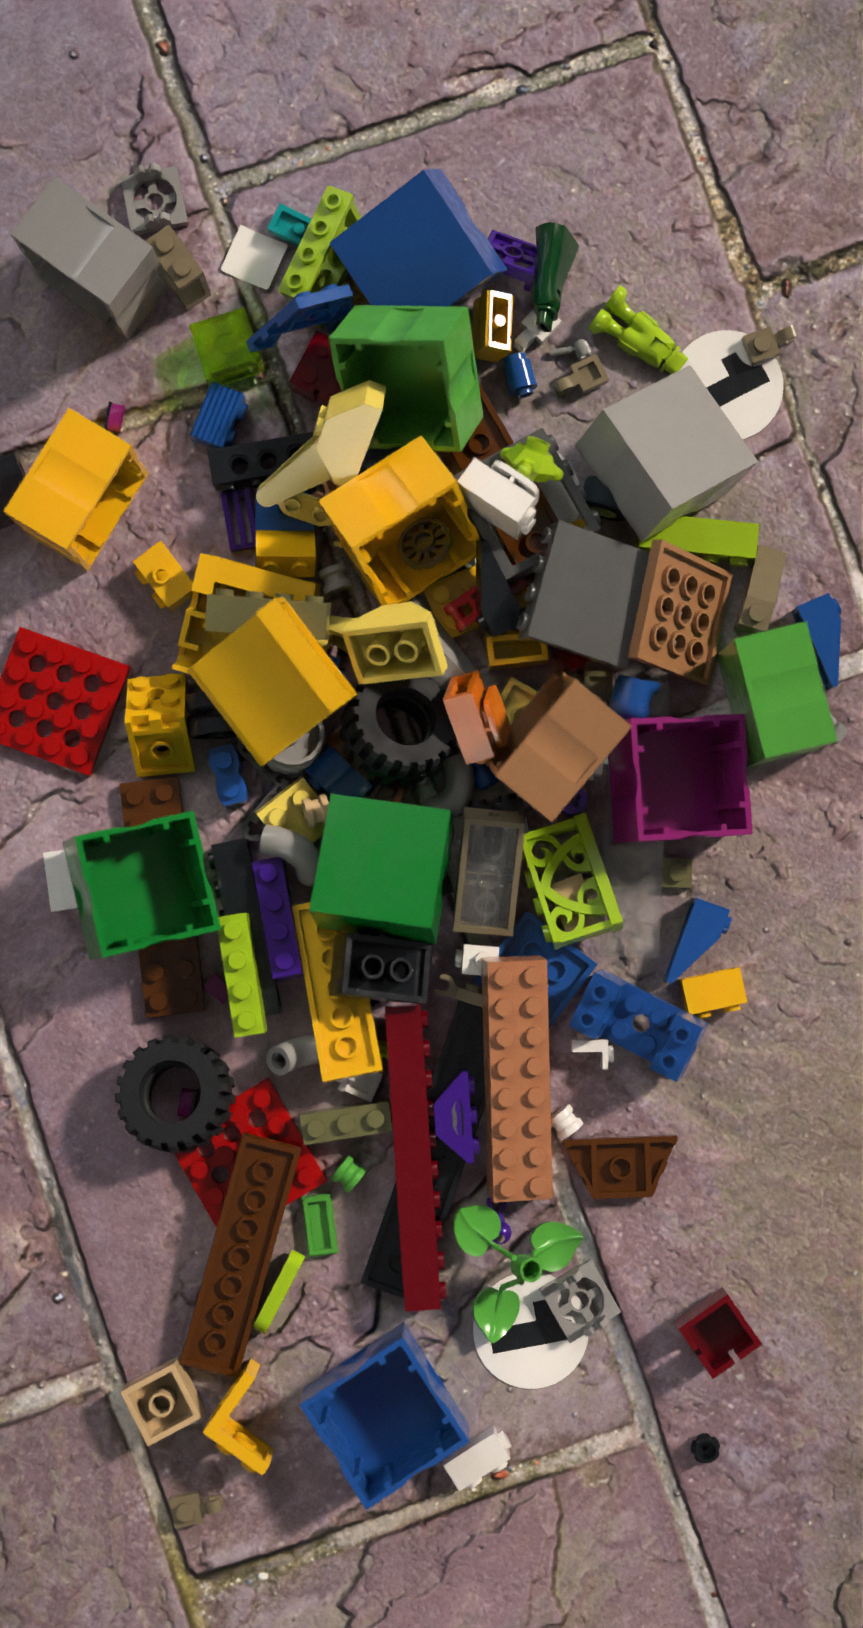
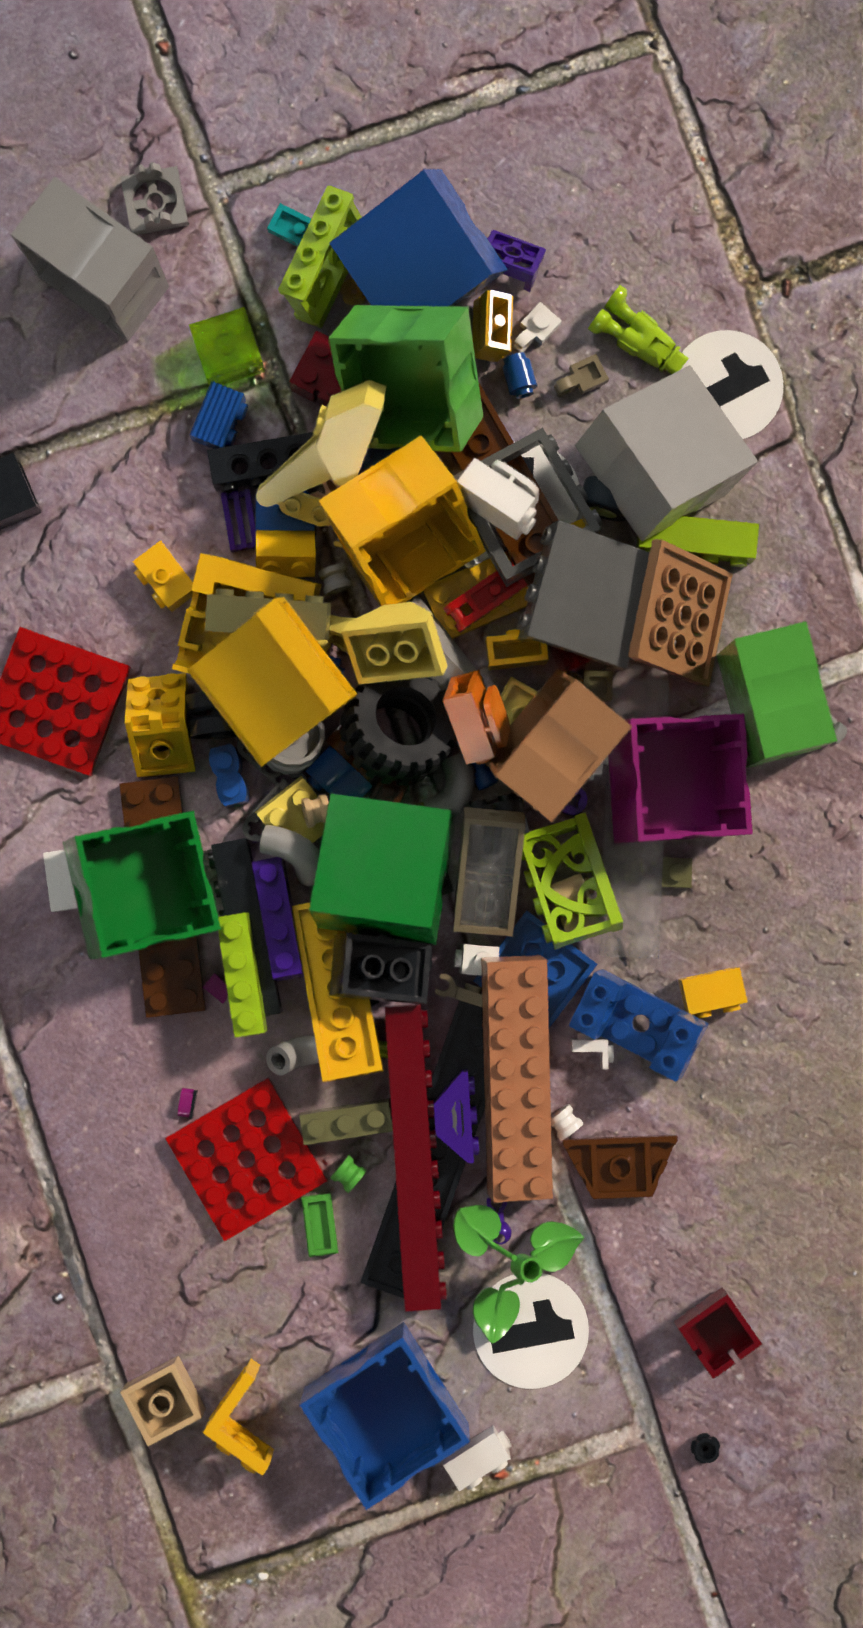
(77, 489): yellow tile -> none
(114, 417): magenta piece -> none
(138, 1085): black tyre -> none
(180, 268): dark tan panel -> none
(190, 1508): dark tan plate -> none
(240, 1255): reddish brown plate -> none
(254, 257): white sticker -> none
(278, 1291): lime beam -> none
(305, 310): blue wing -> none
(361, 1086): white bracket -> none
(424, 543): flat silver wheel -> none
(494, 598): black slope -> none
(532, 460): lime rock -> none
(554, 260): dark green piece -> none
(576, 1330): light grey piece -> none
(580, 348): light grey hand -> none
(632, 697): blue helmet -> none
(699, 932): blue slope -> none
(760, 591): dark tan slope -> none
(765, 345): dark tan plate -> none
(825, 630): blue slope -> none

